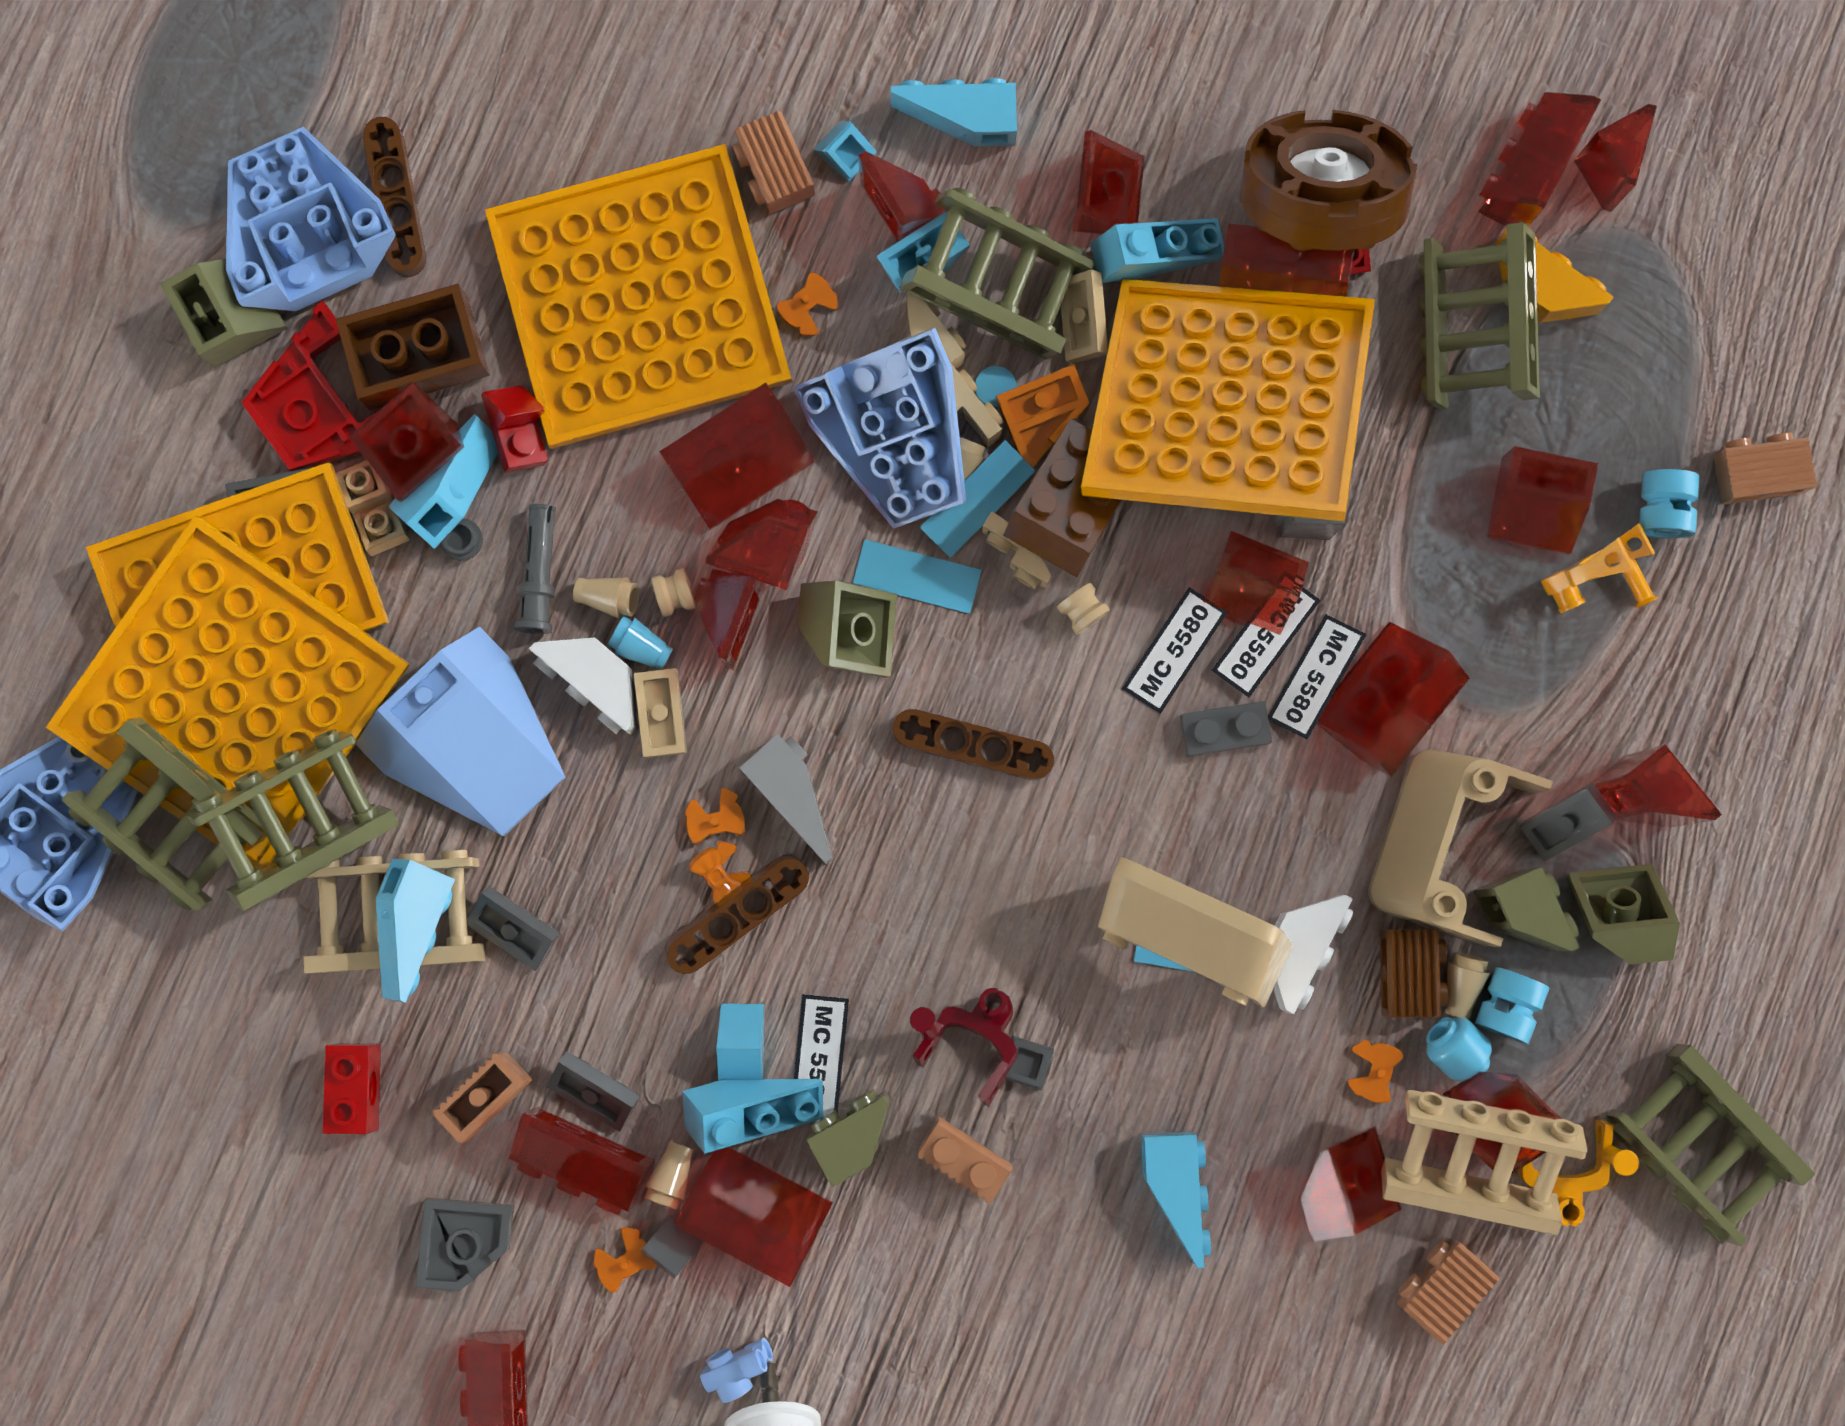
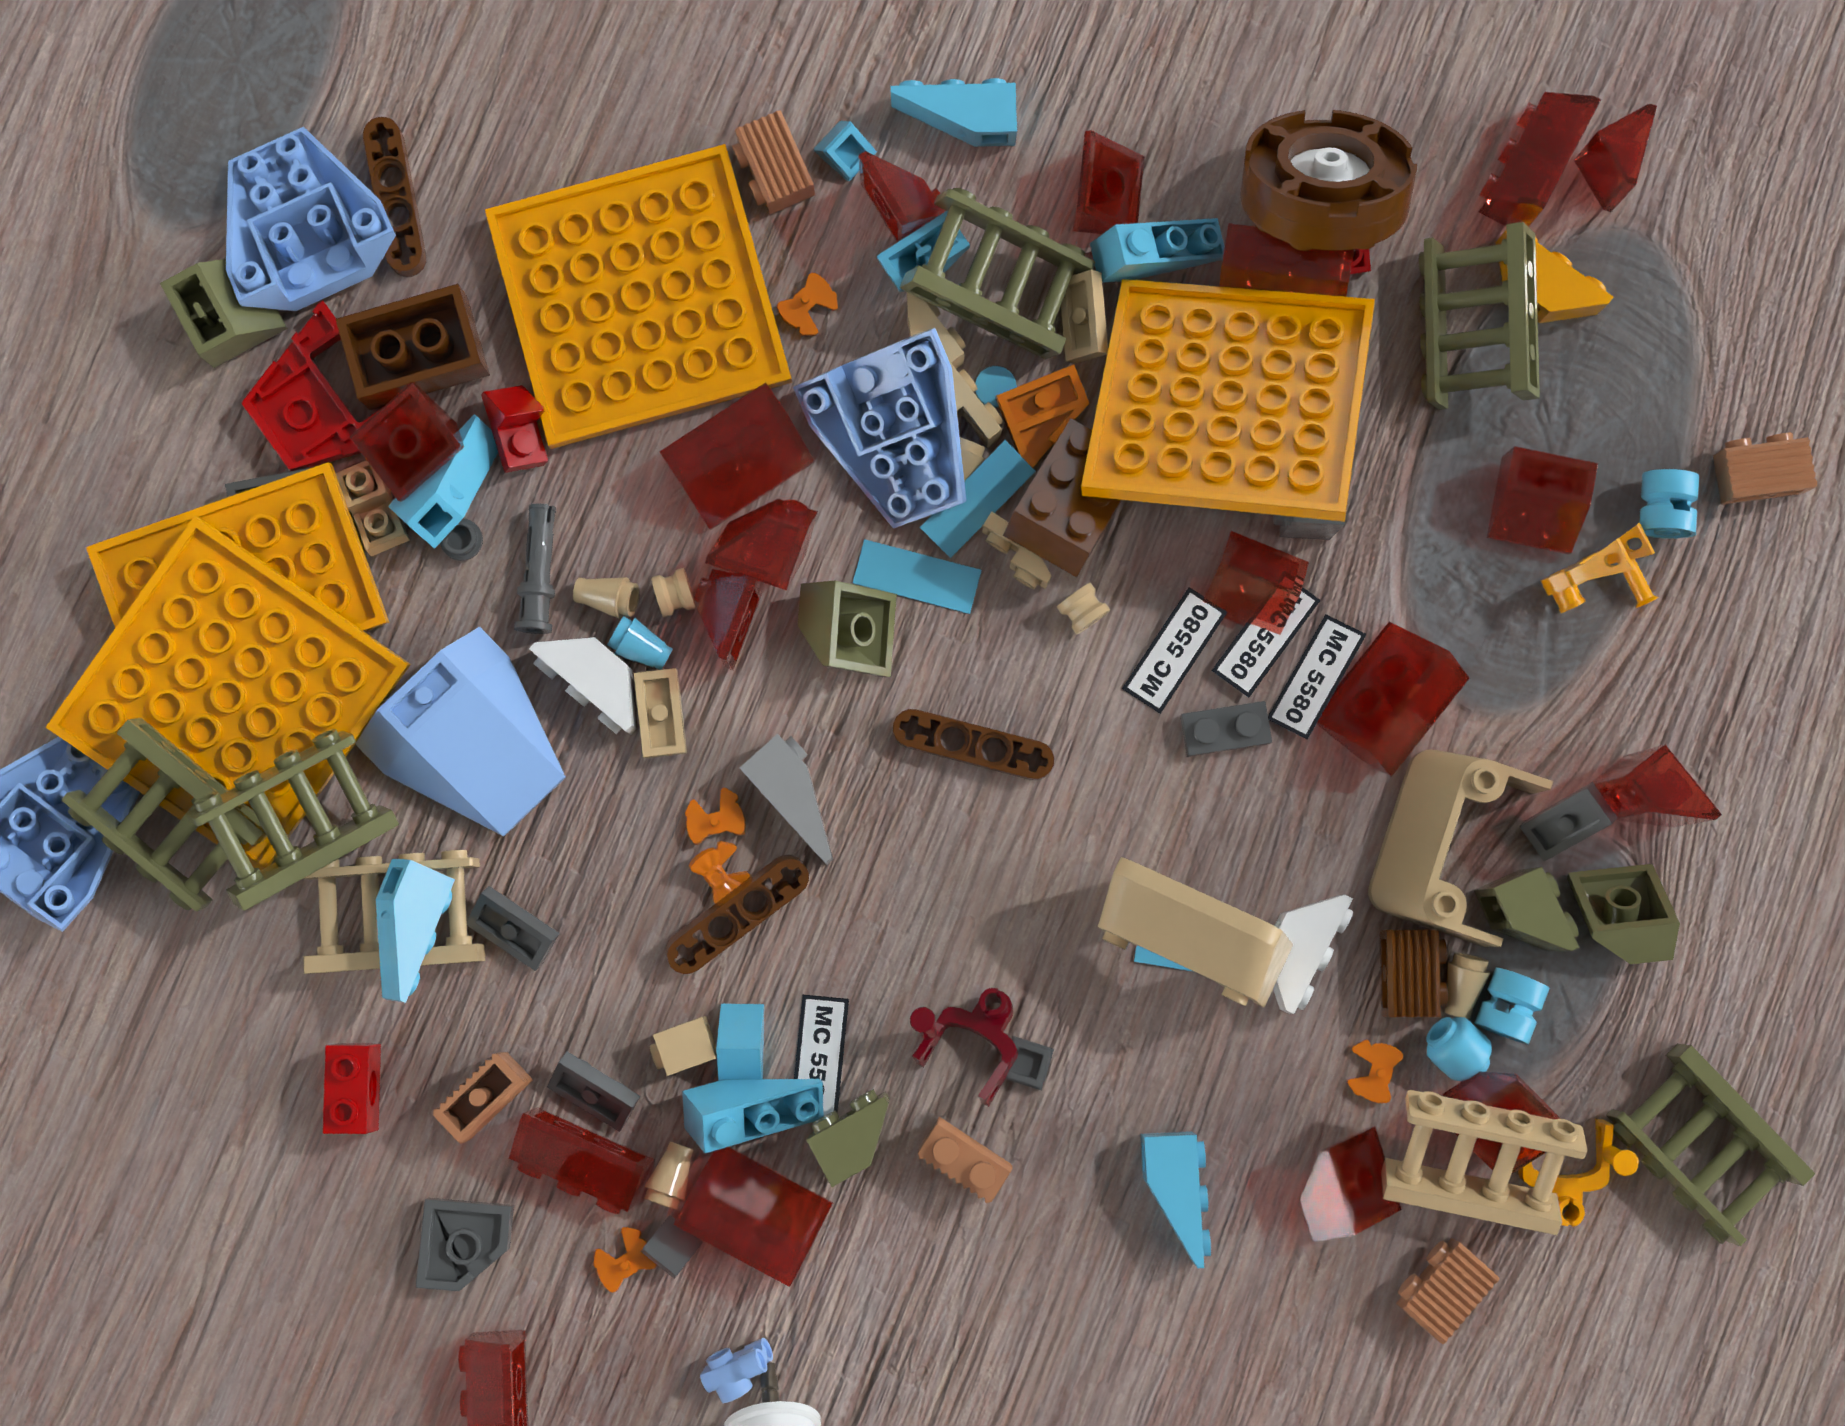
(684, 1046): none -> tan brick

